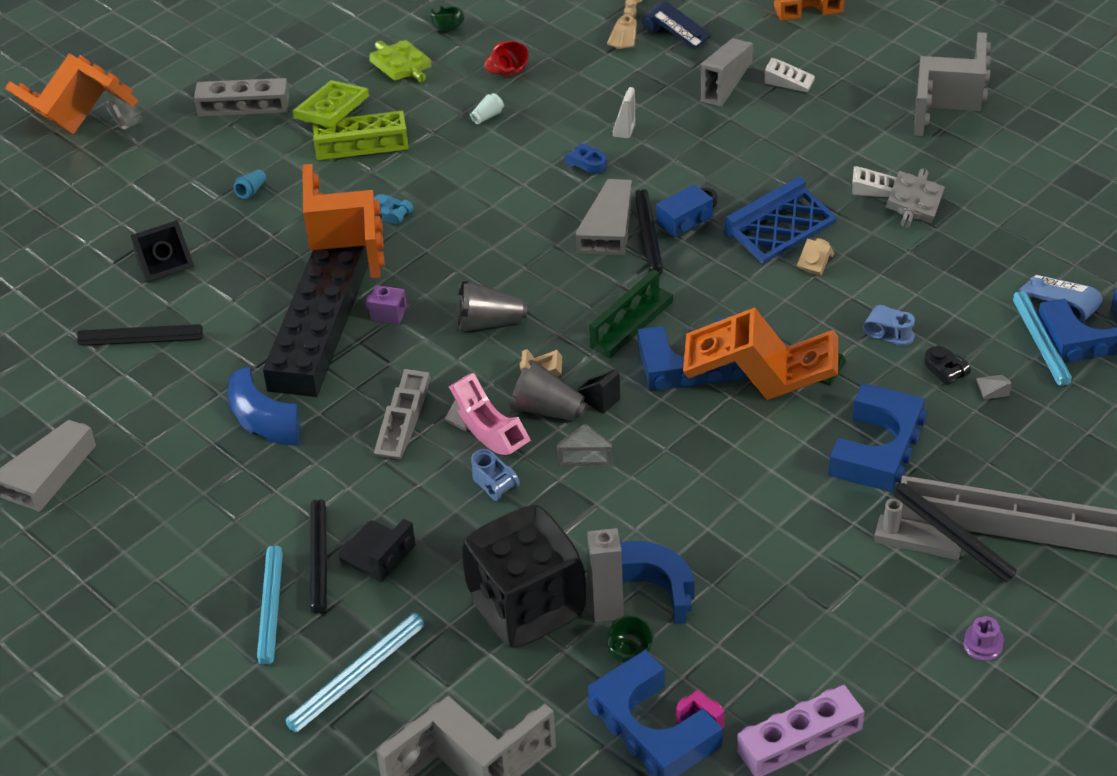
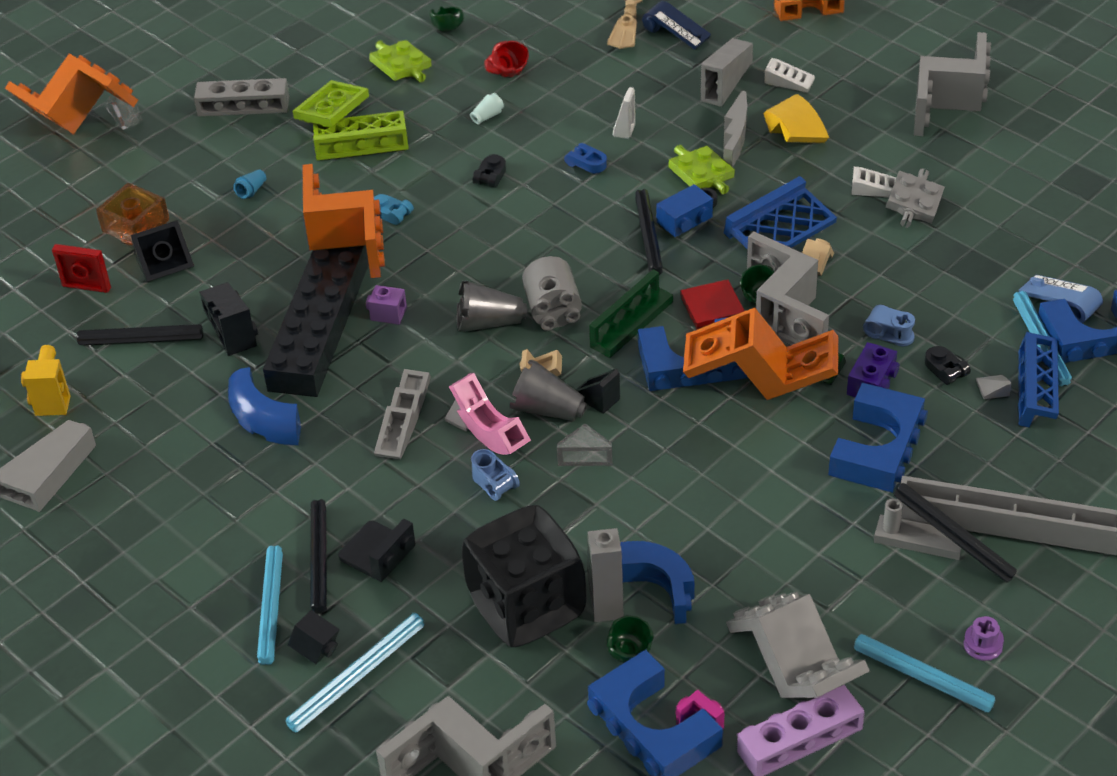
(46, 384): none -> yellow brick
(81, 268): none -> red tile
(131, 212): none -> clear orange piece
(229, 318): none -> black wedge
(314, 637): none -> black brick
(490, 171): none -> black plate
(552, 292): none -> light grey cylinder
(607, 221): light grey slope -> none
(701, 168): none -> lime plate
(711, 302): none -> red tile
(735, 129): none -> light grey slope
(753, 279): none -> dark green hair
(789, 291): none -> light grey bracket
(796, 121): none -> yellow slope
(796, 646): none -> light grey bracket
(873, 367): none -> dark purple brick
(924, 673): none -> medium azure axle
(1030, 373): none -> blue fence

